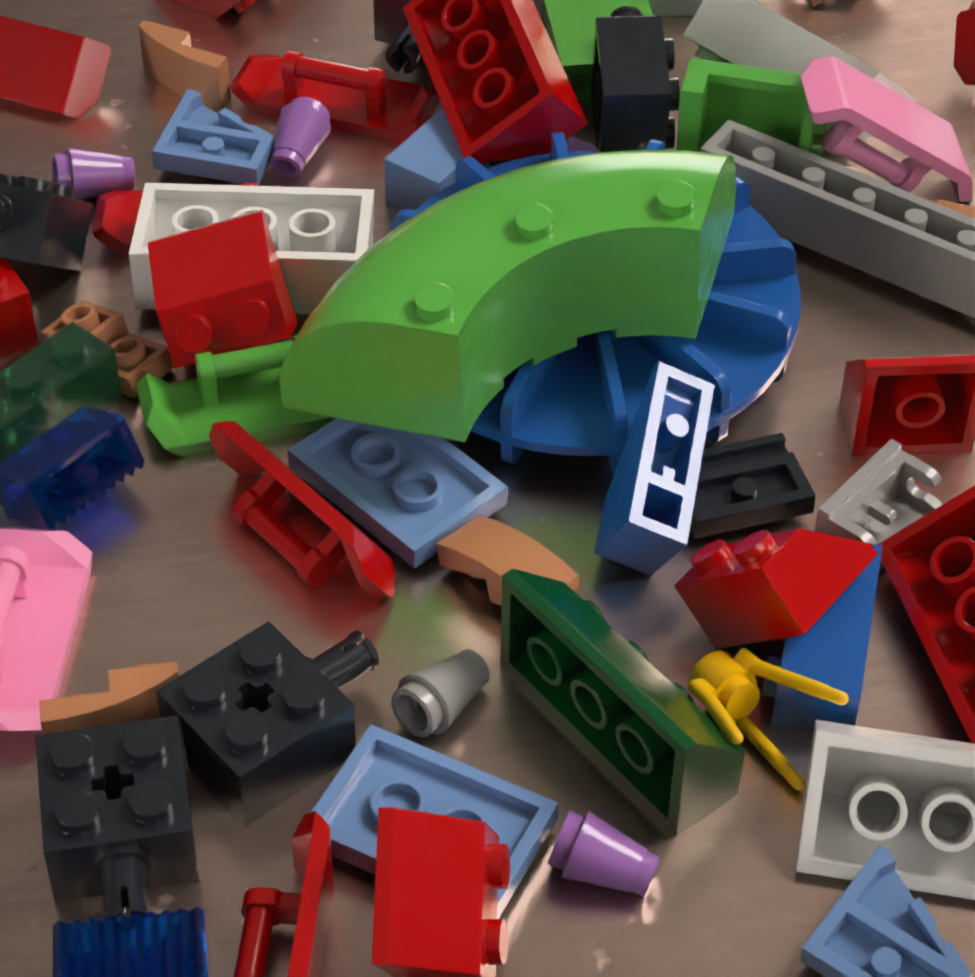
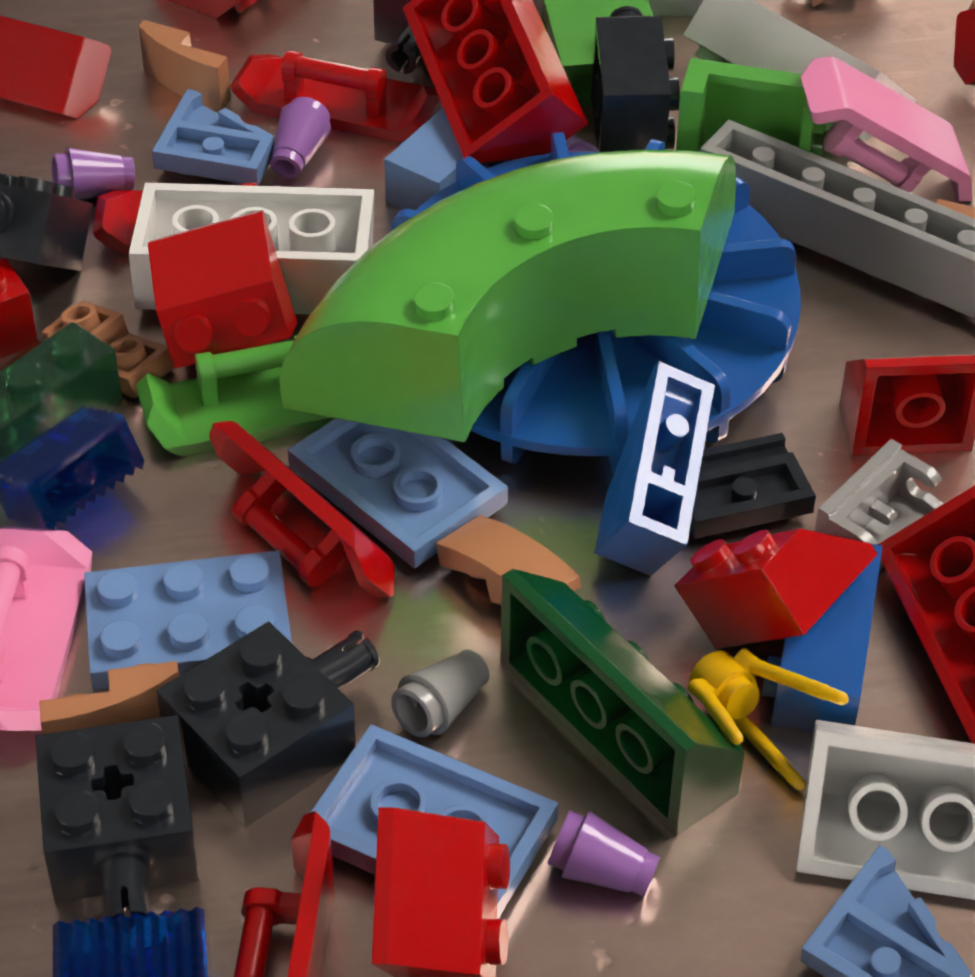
(180, 610): none -> medium blue plate

